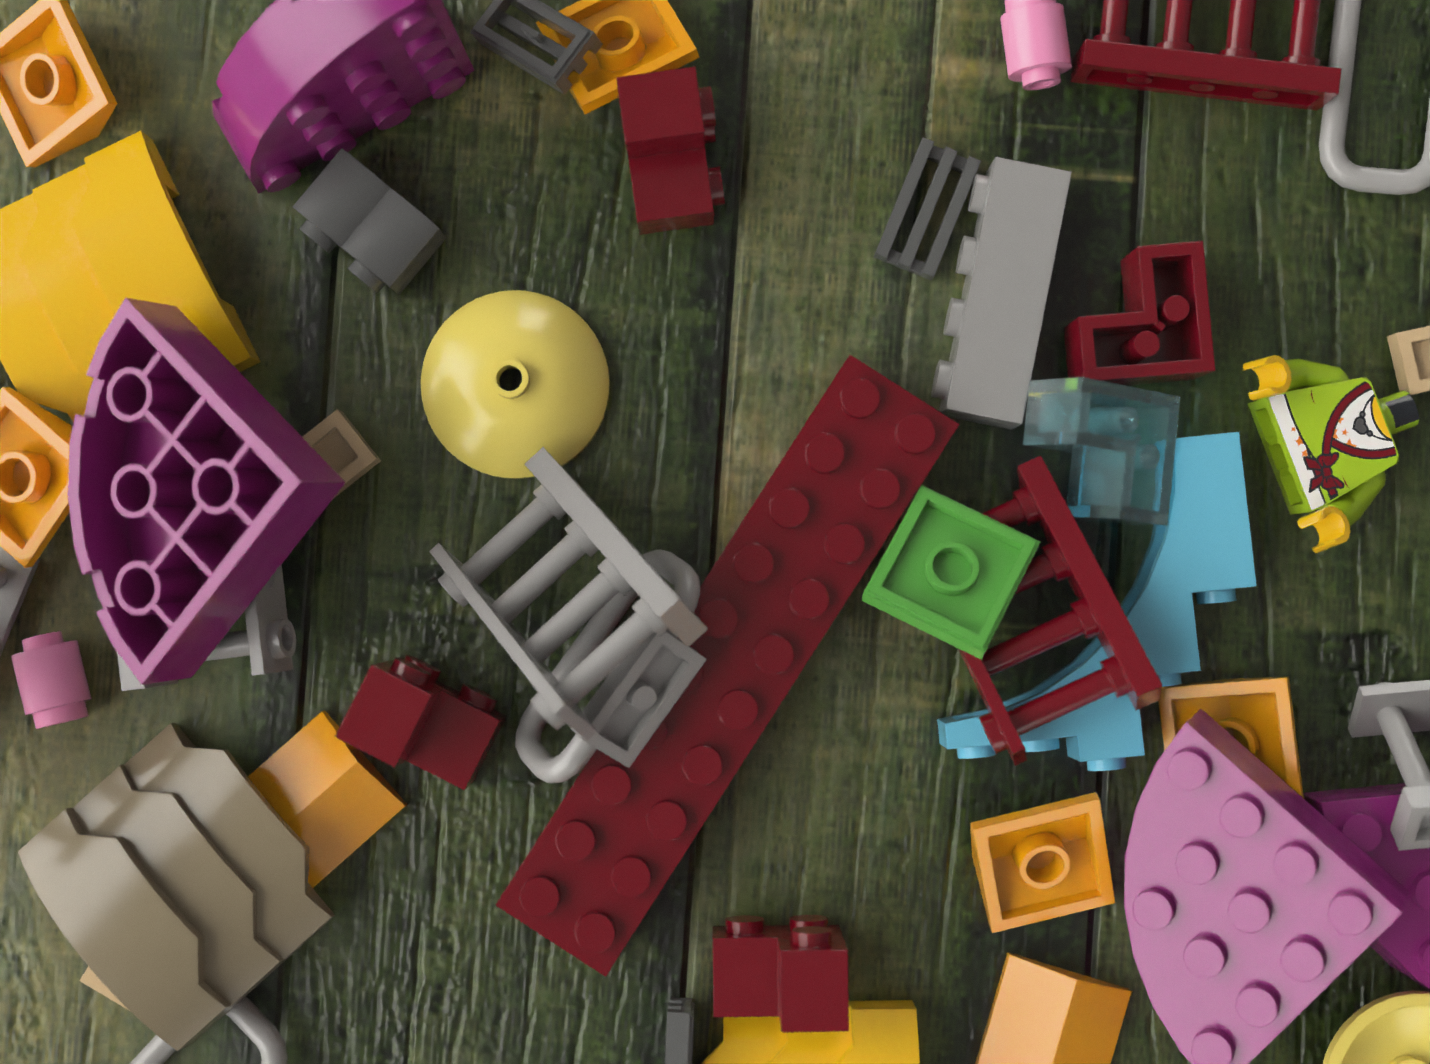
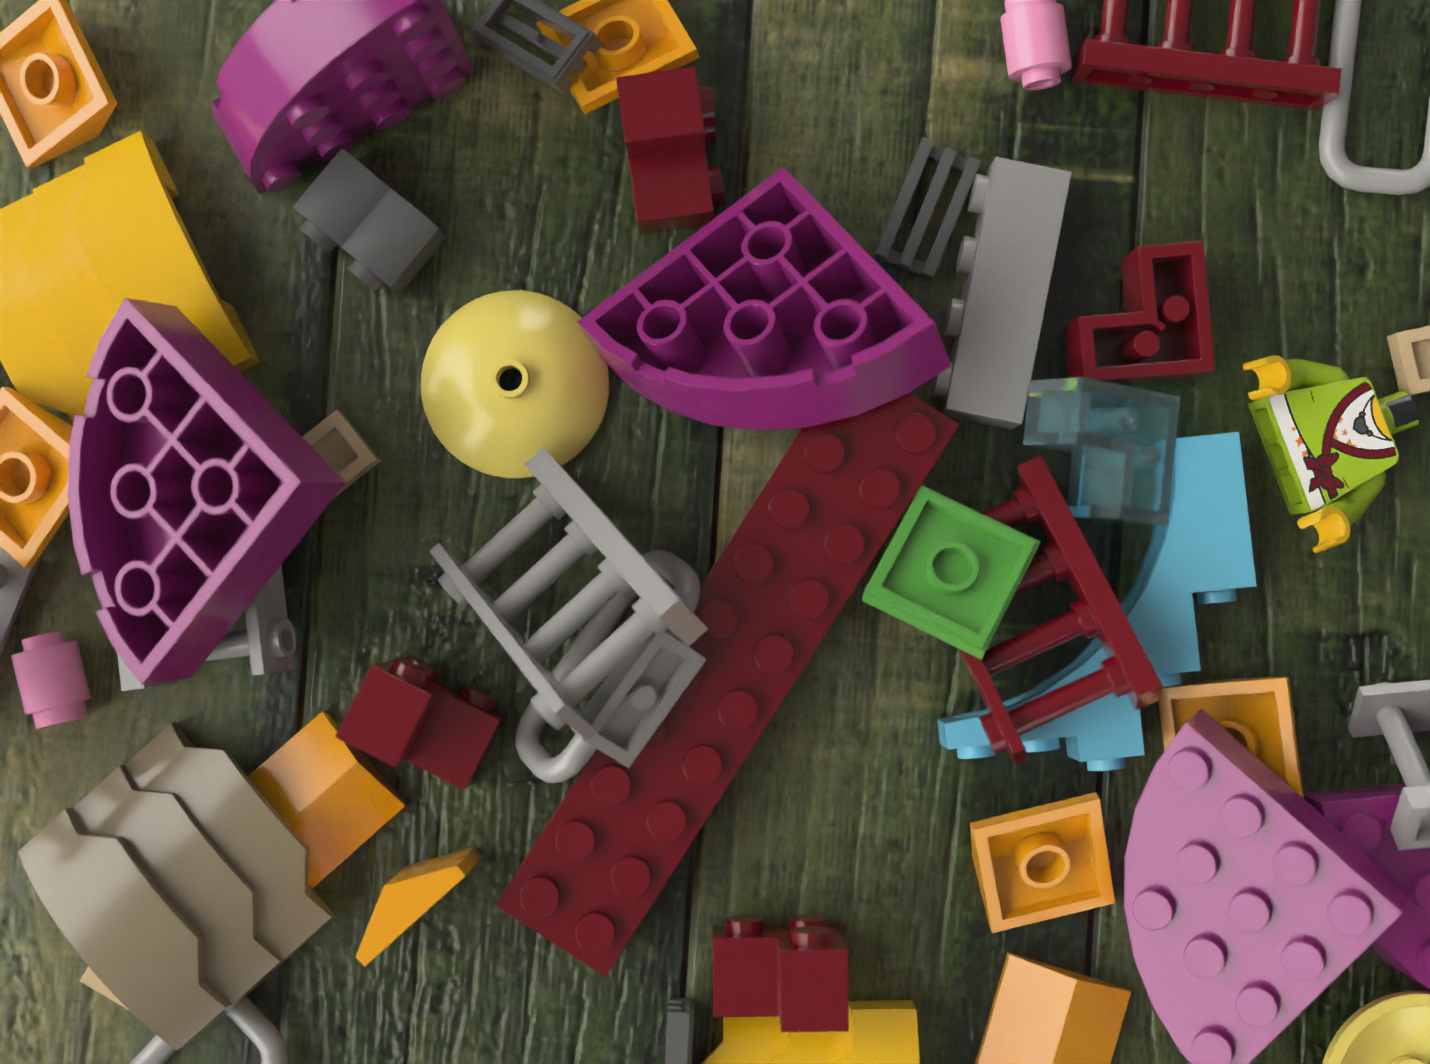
(410, 896): none -> light orange slope
(767, 321): none -> magenta brick

